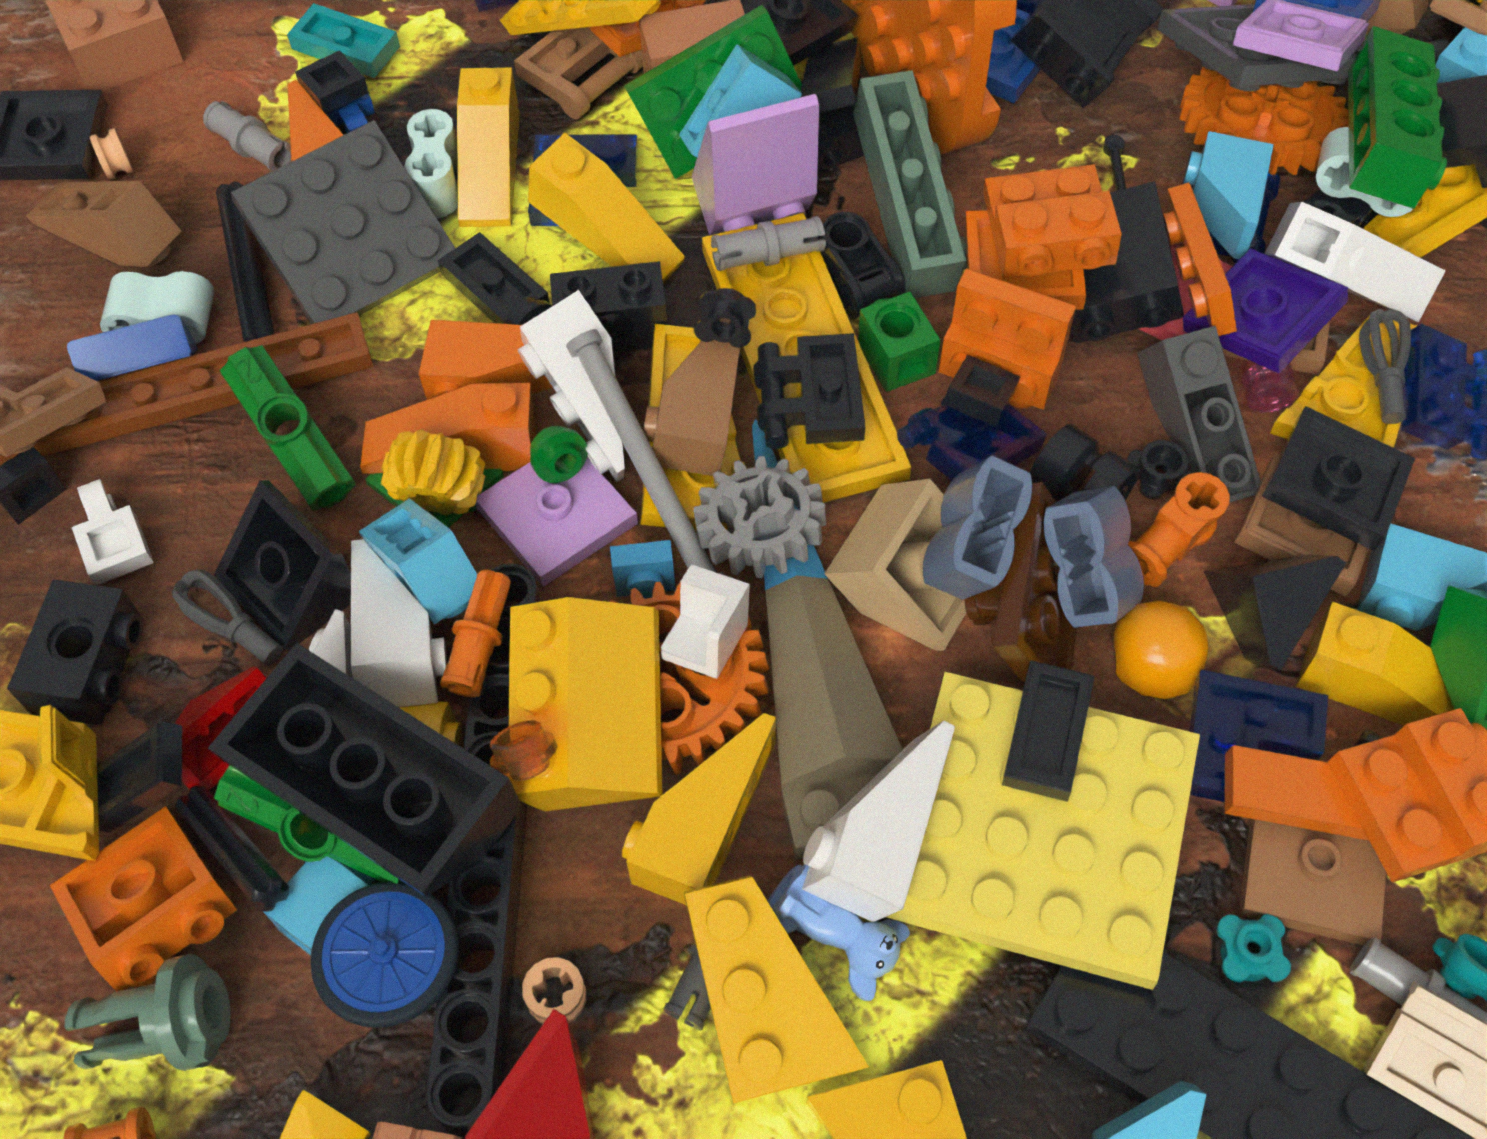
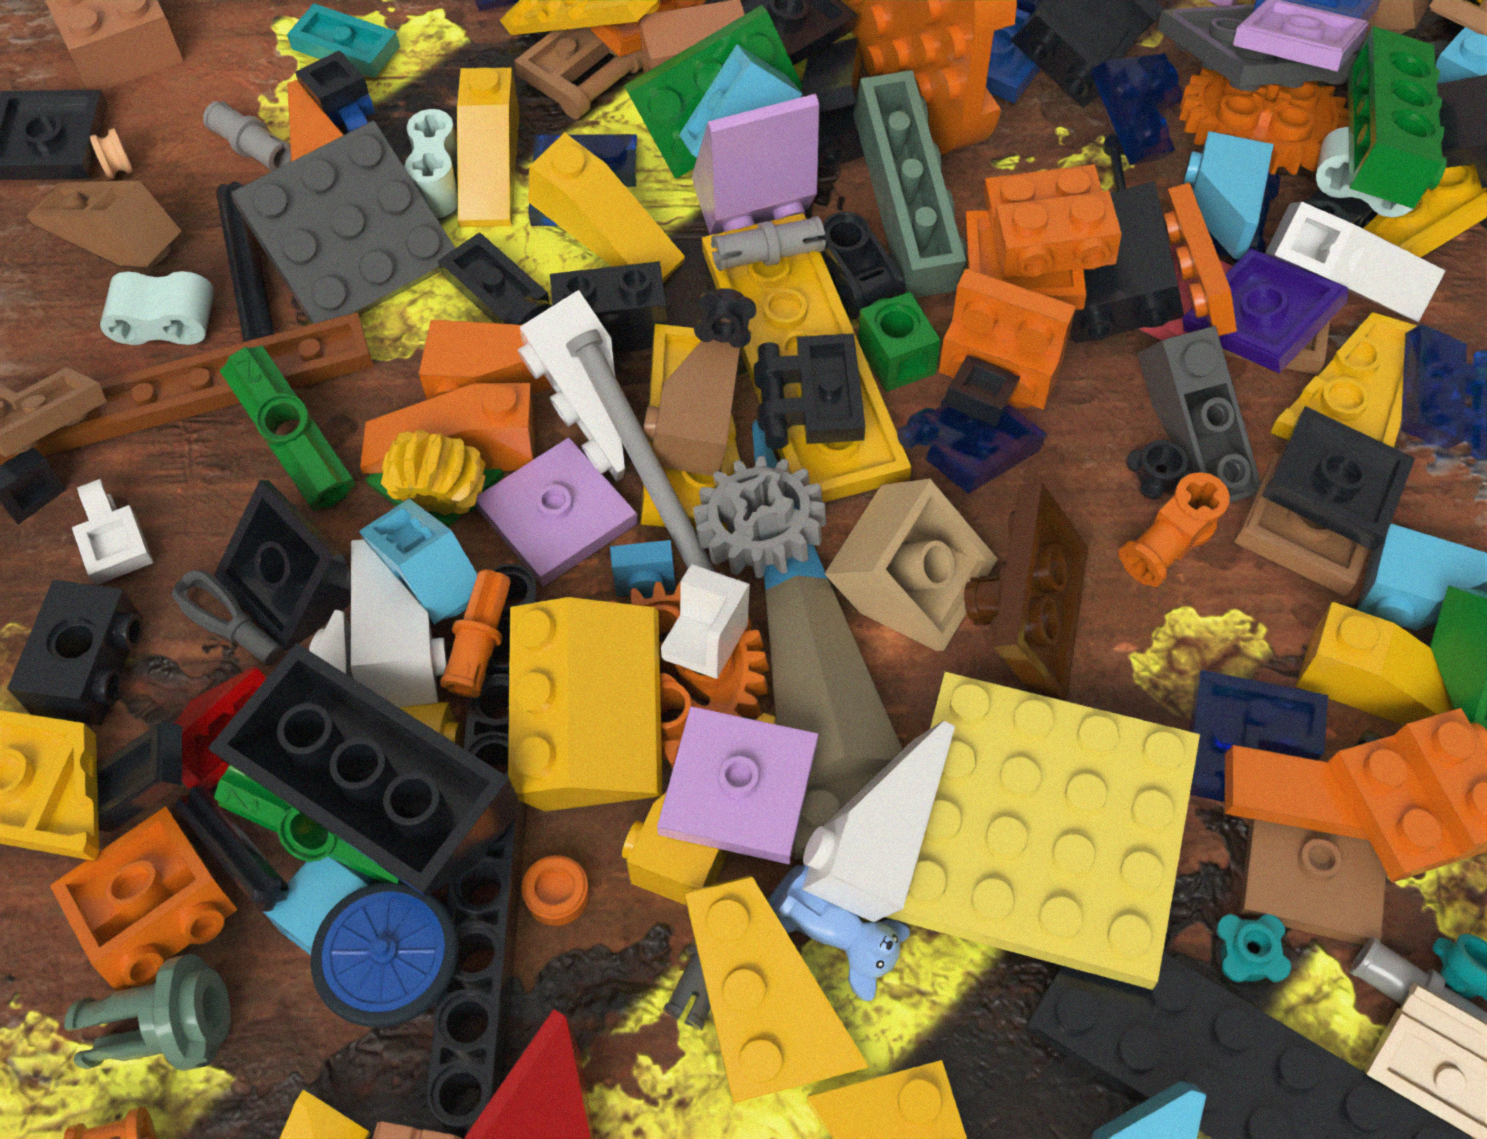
(61, 748): yellow slope -> none
(132, 347): slope -> none
(522, 750): clear orange plate -> none
(536, 984): light nougat bush -> none
(555, 890): none -> orange tile
(557, 454): green plate -> none
(738, 785): none -> lavender plate
(977, 528): sand blue brick -> none
(1048, 731): black tile -> none
(1070, 459): black wheel -> none
(1098, 569): sand blue brick -> none
(1133, 95): none -> clear blue plate
(1160, 649): light orange hair -> none
(1268, 389): clear pink bush -> none
(1273, 602): black slope -> none
(1387, 379): dark grey piece -> none

